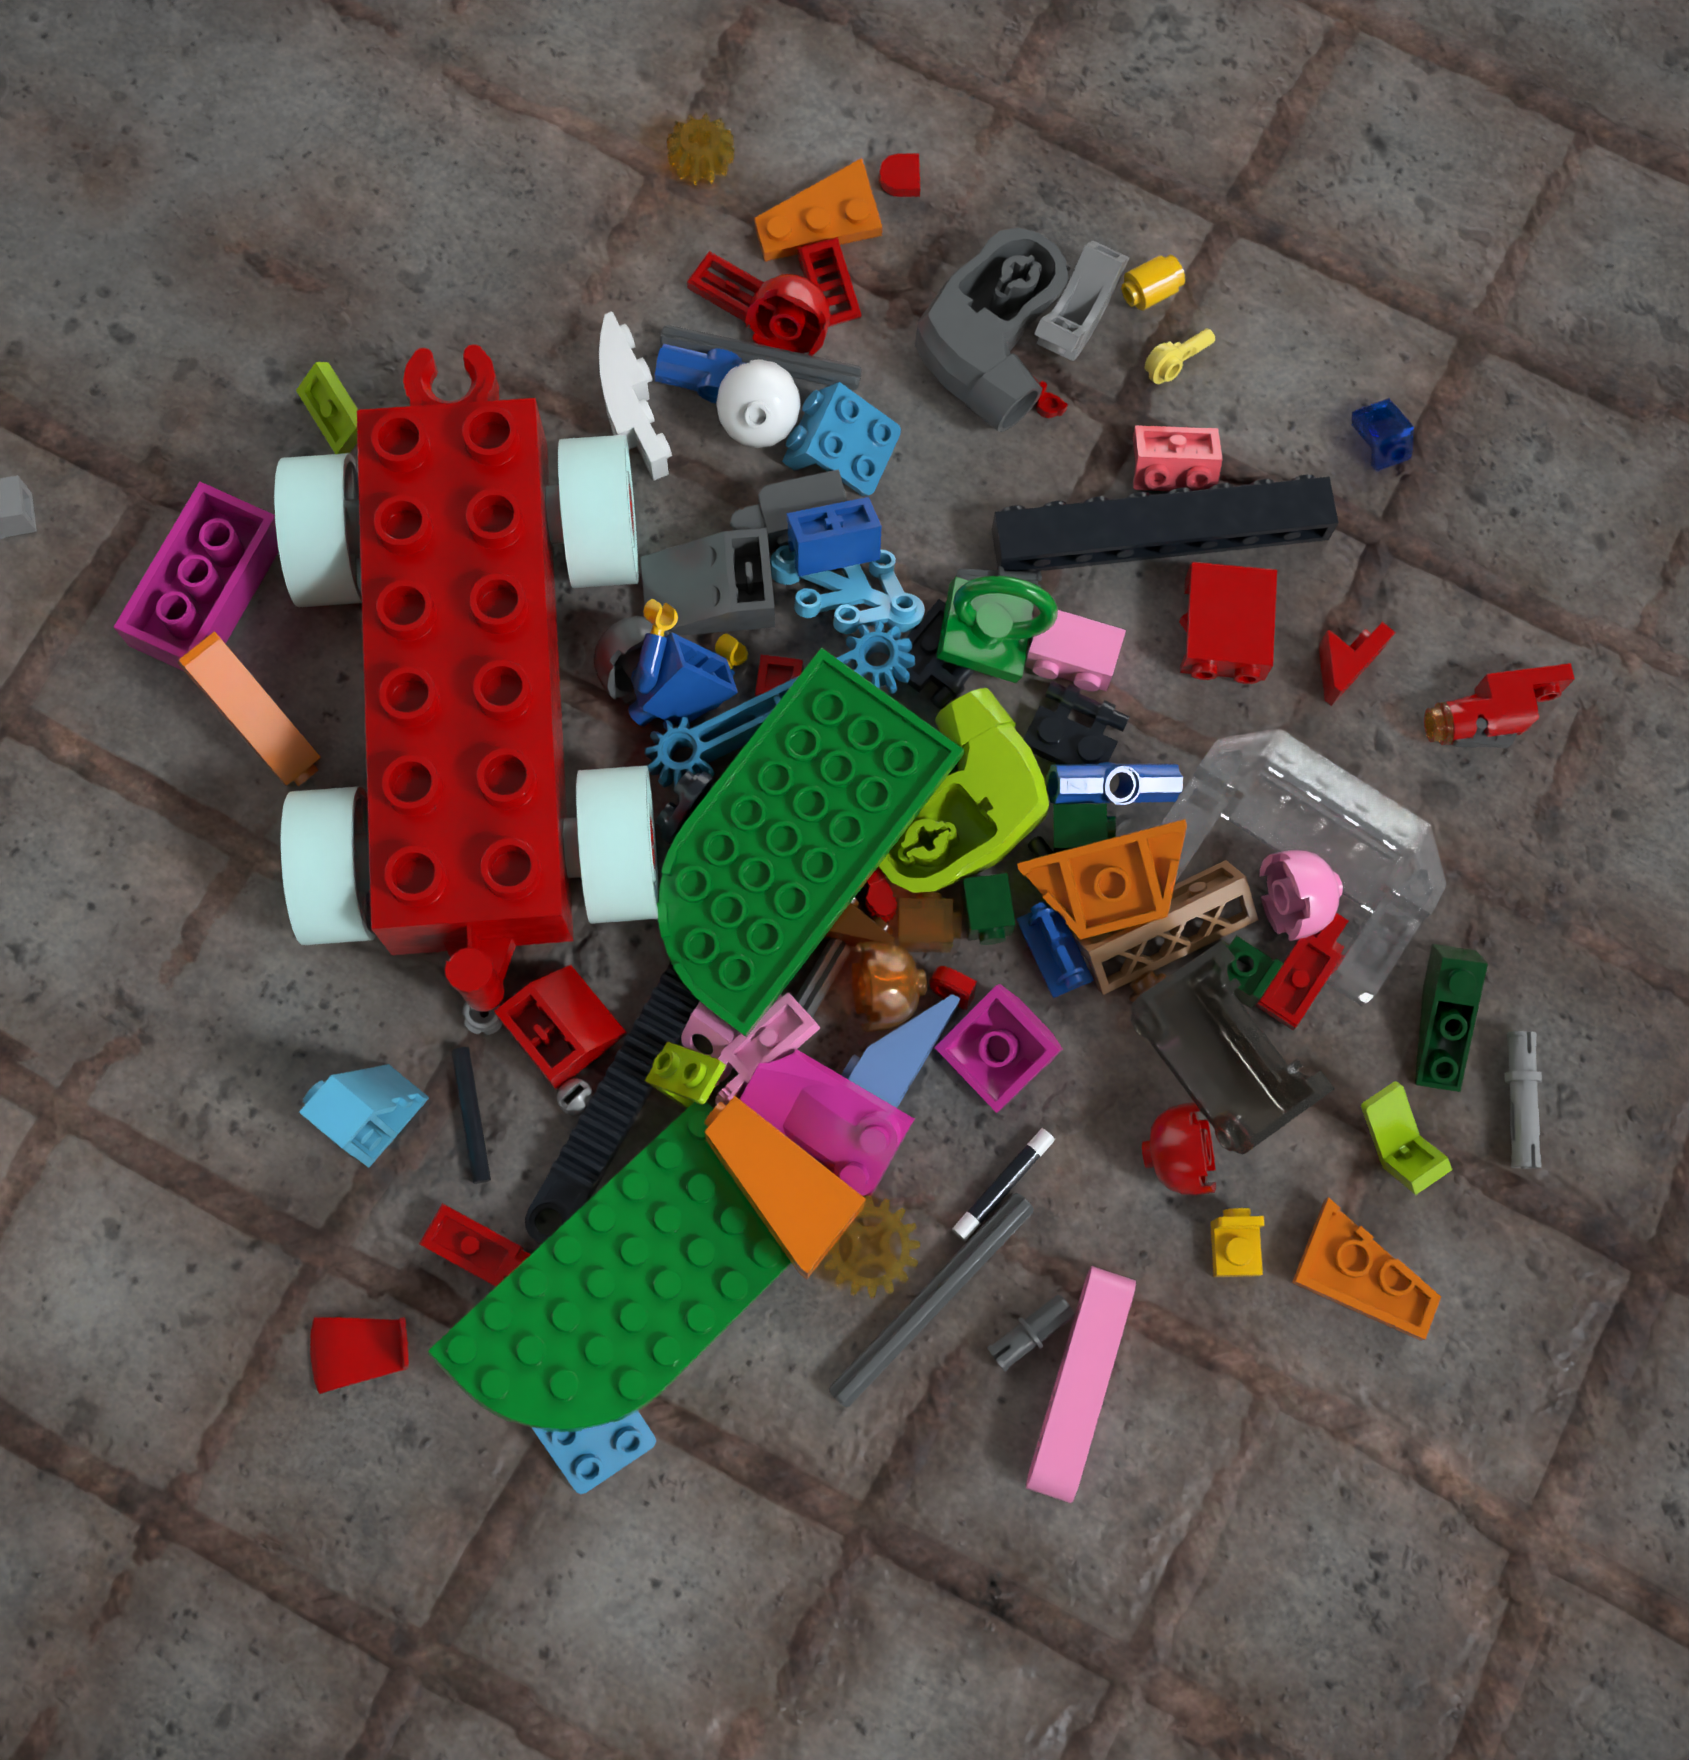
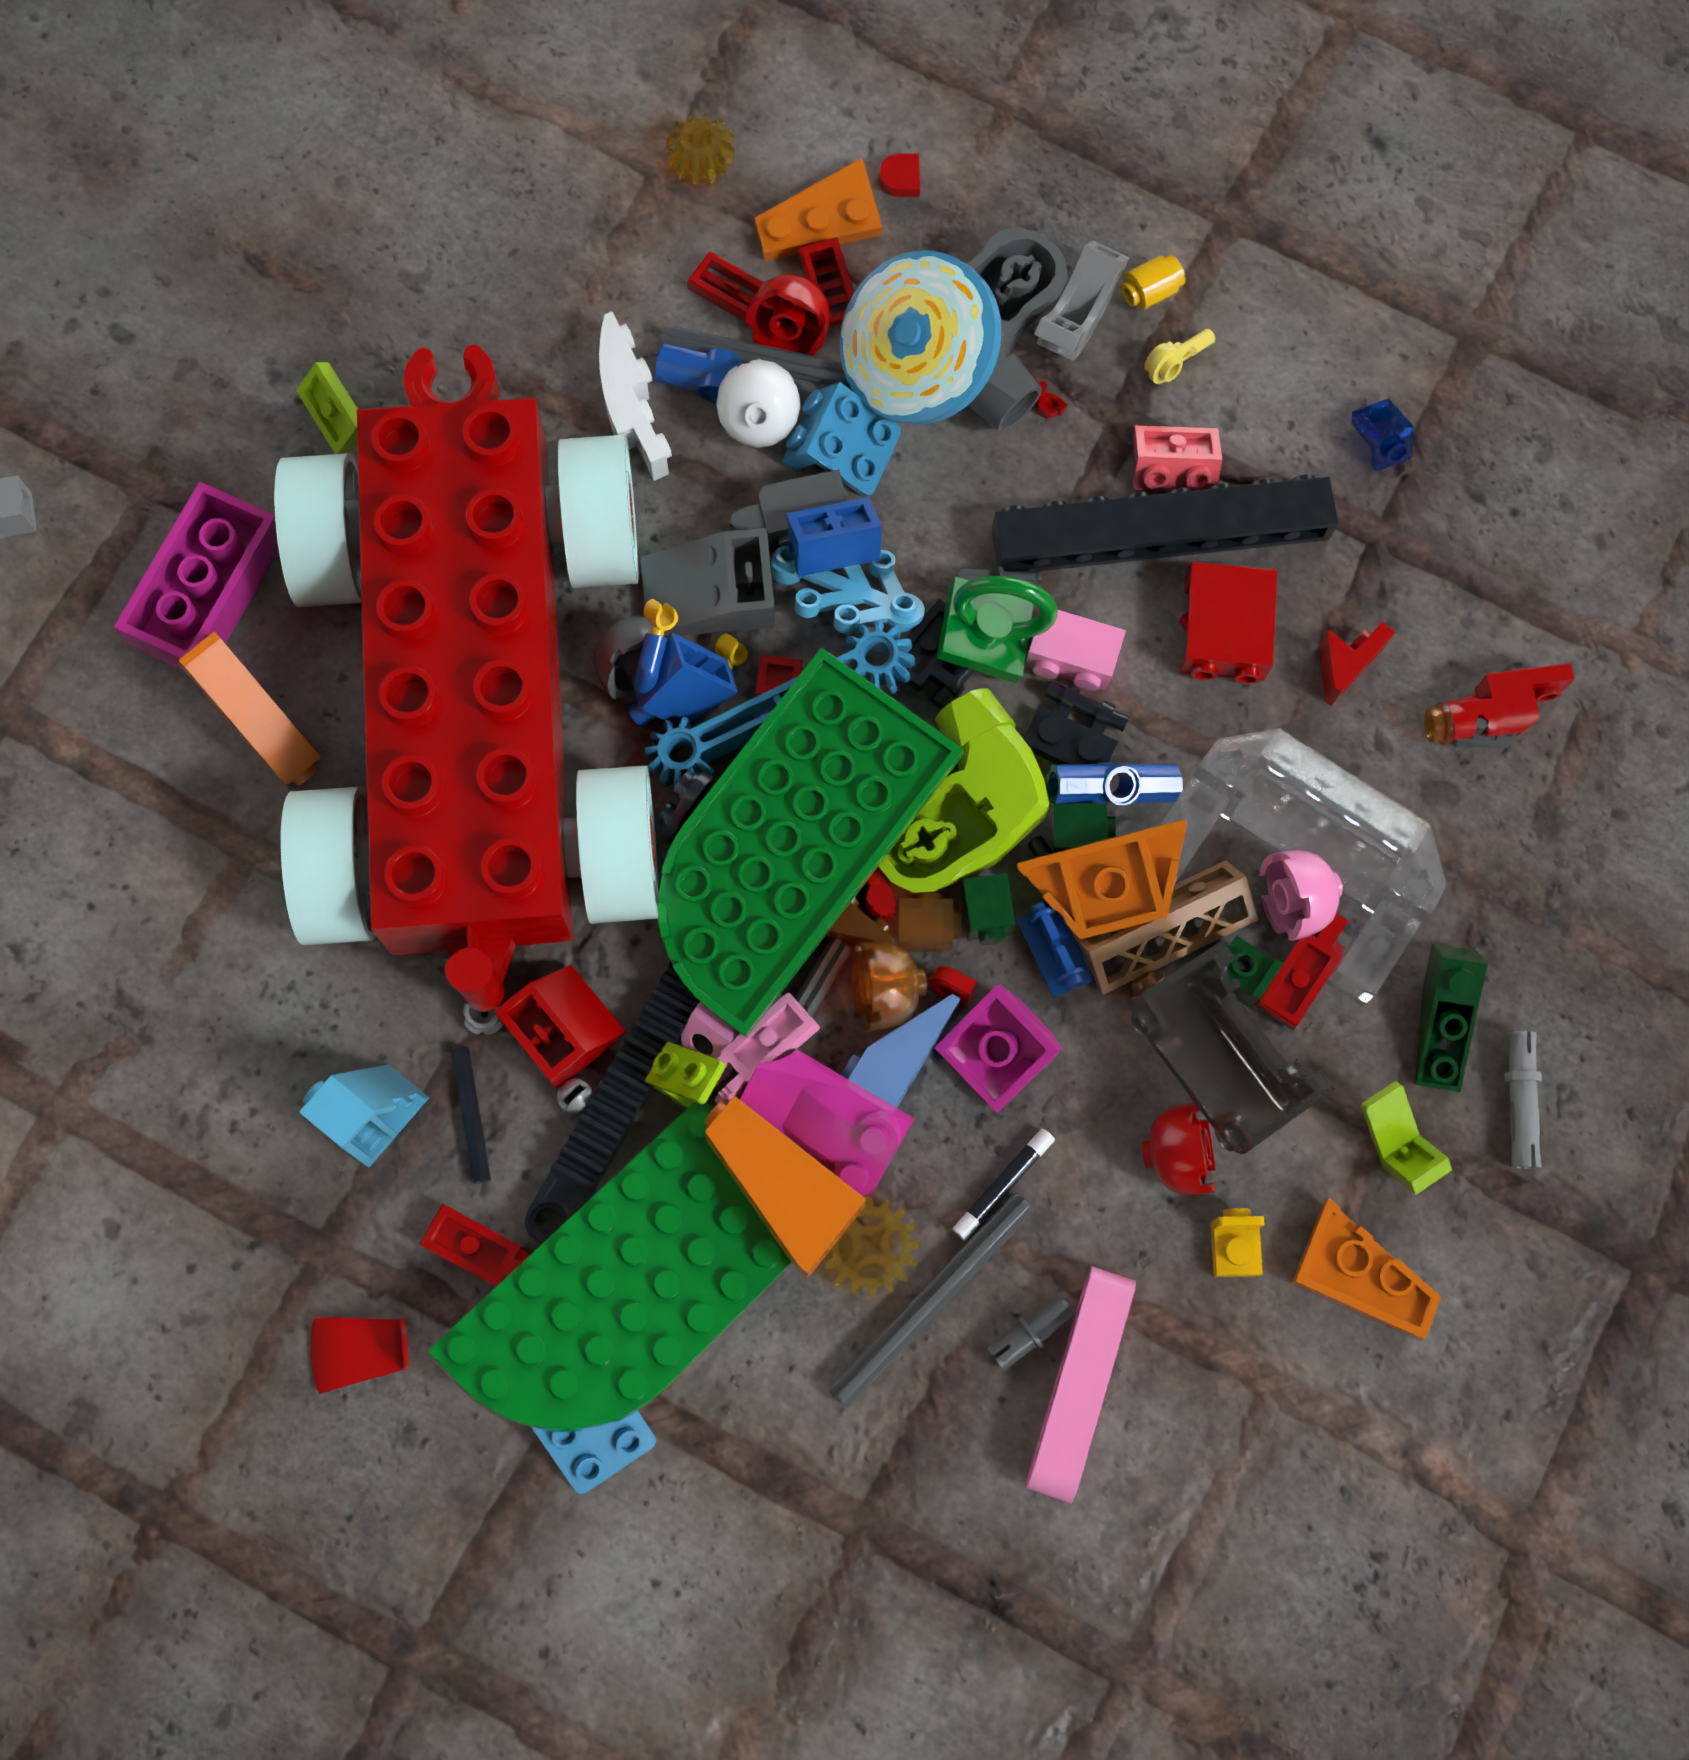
(920, 337): none -> dish

